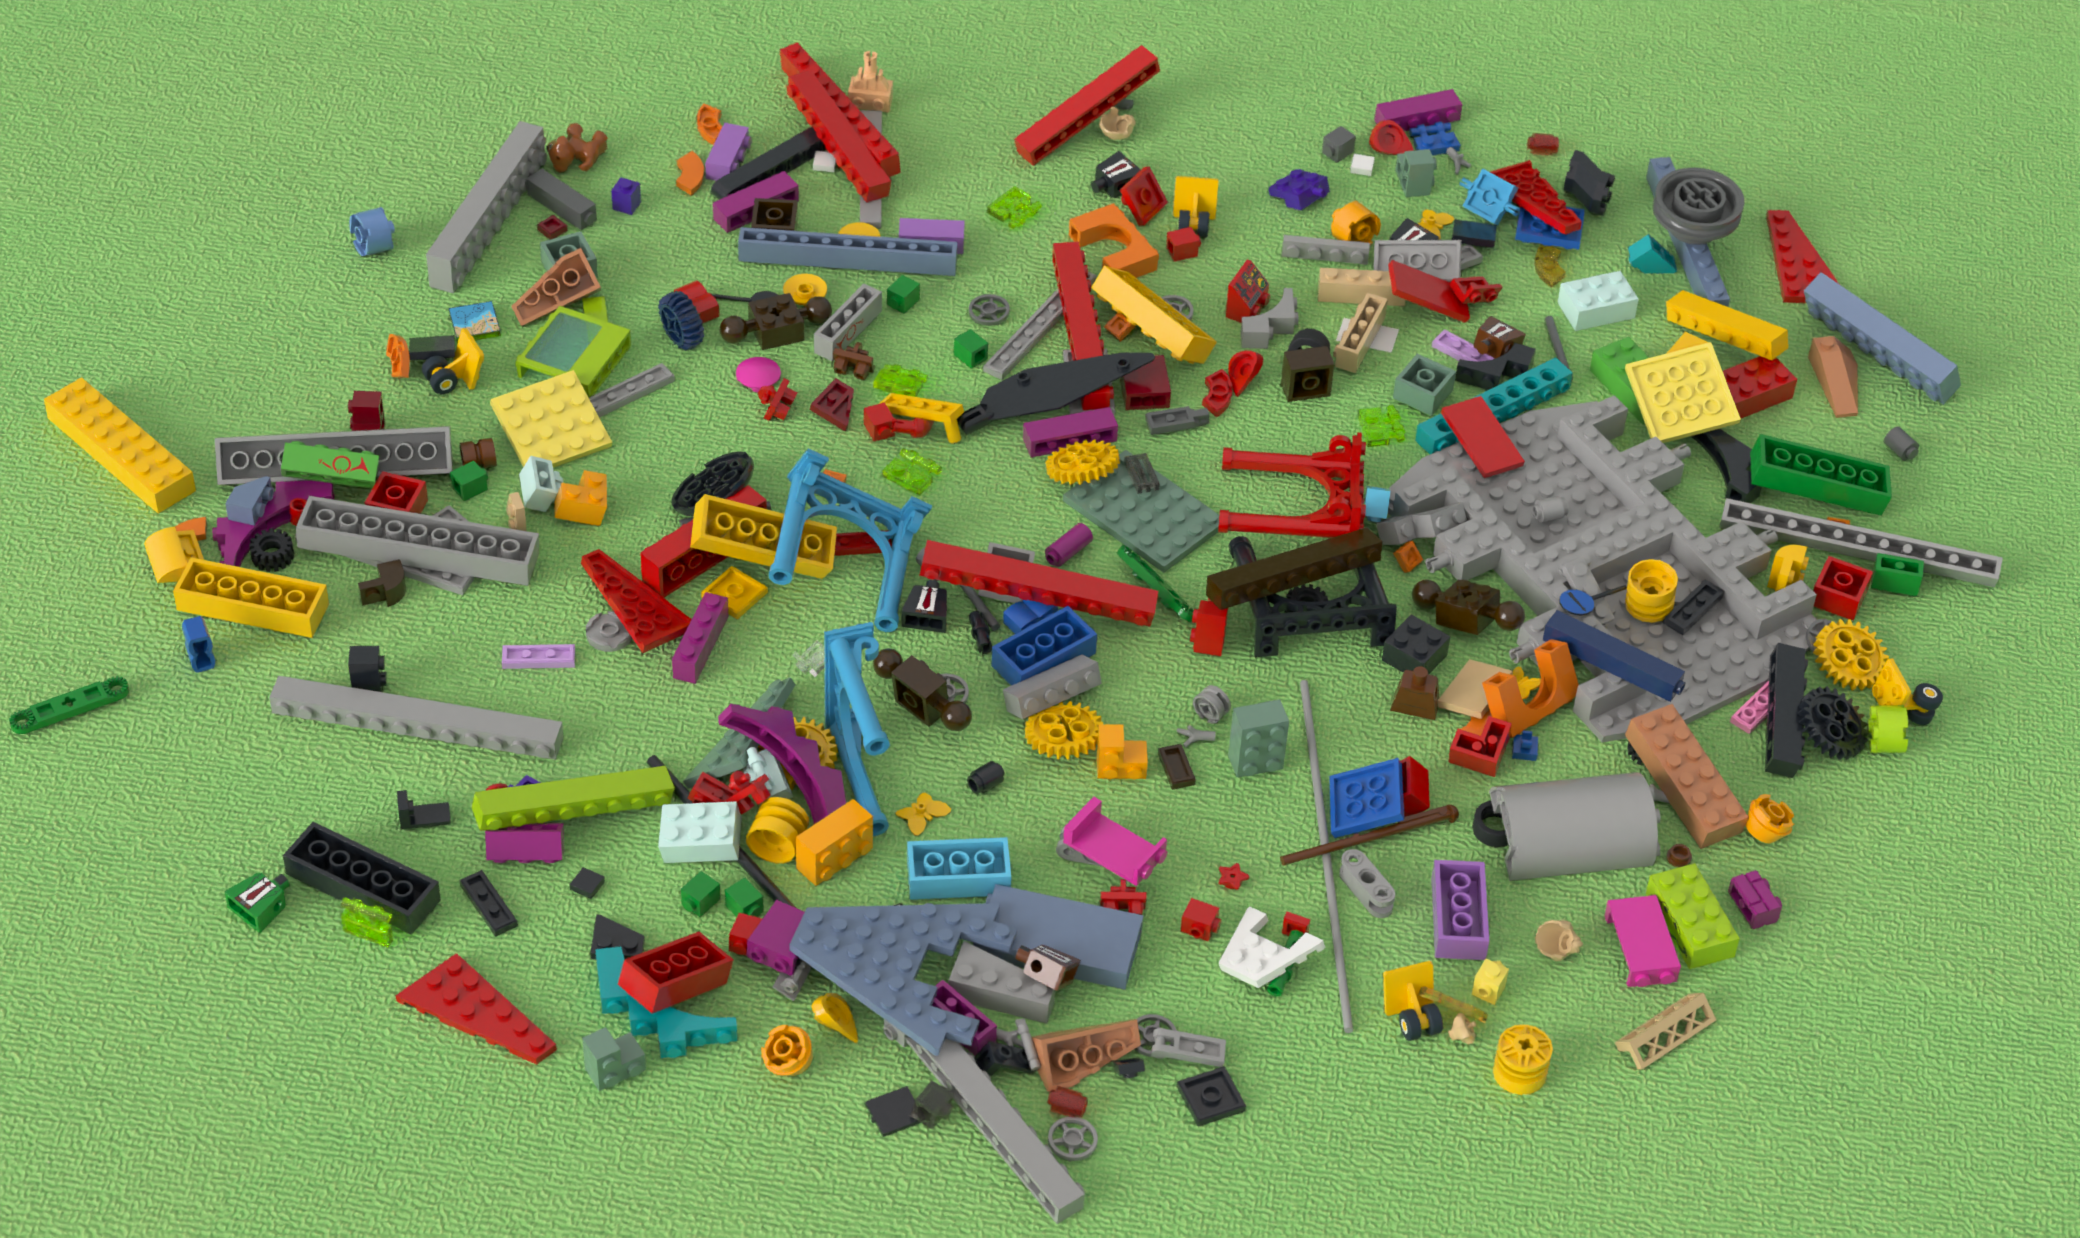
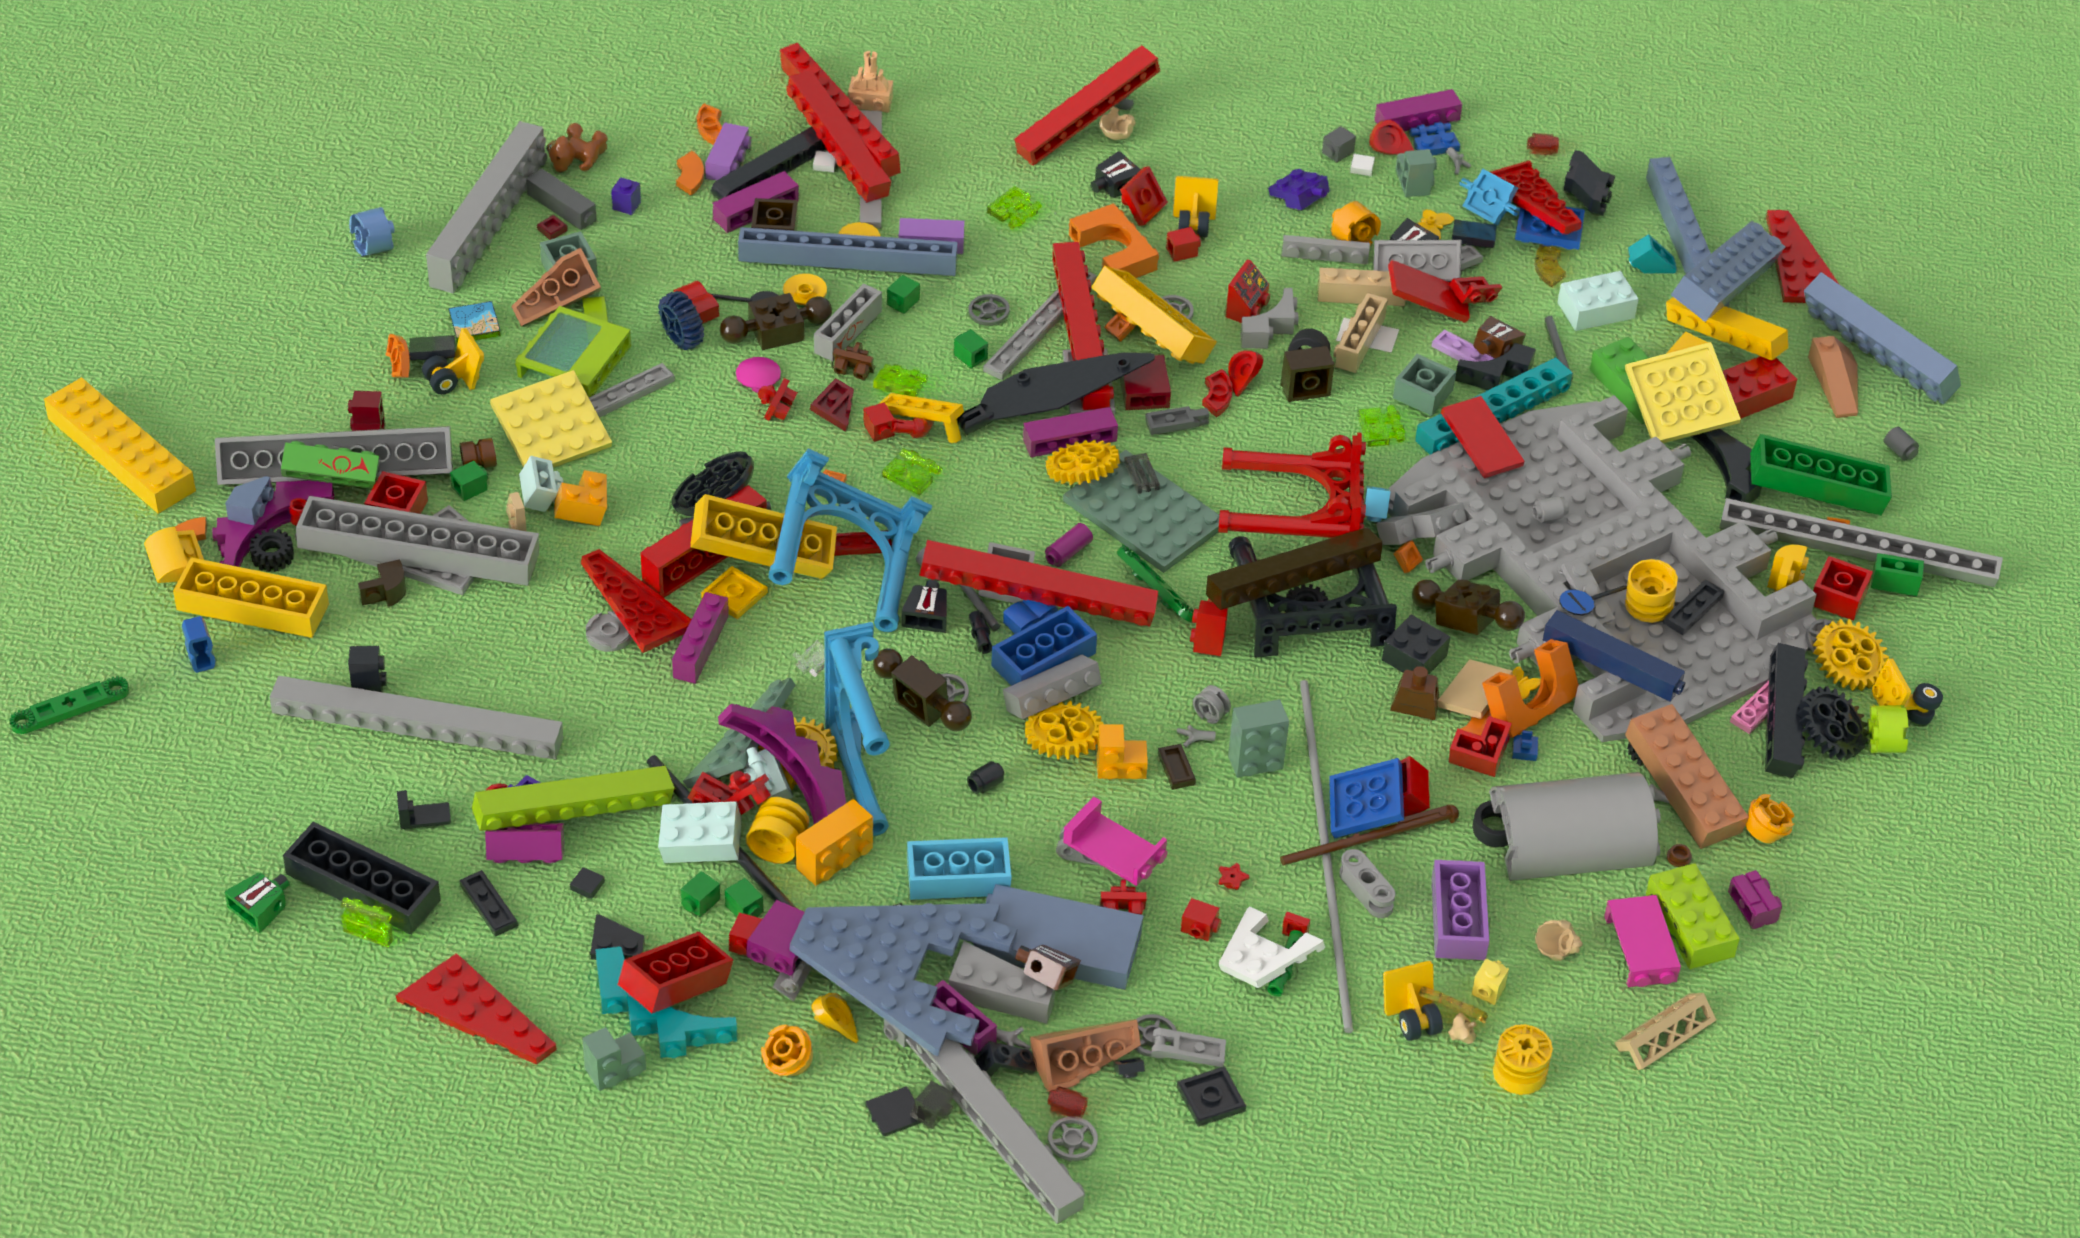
(538, 656): lavender tile -> none
(922, 809): yellow piece -> none
(1028, 1044): light grey wheel -> none
(1698, 205): dark grey wheel -> none
(1728, 270): none -> sand blue brick

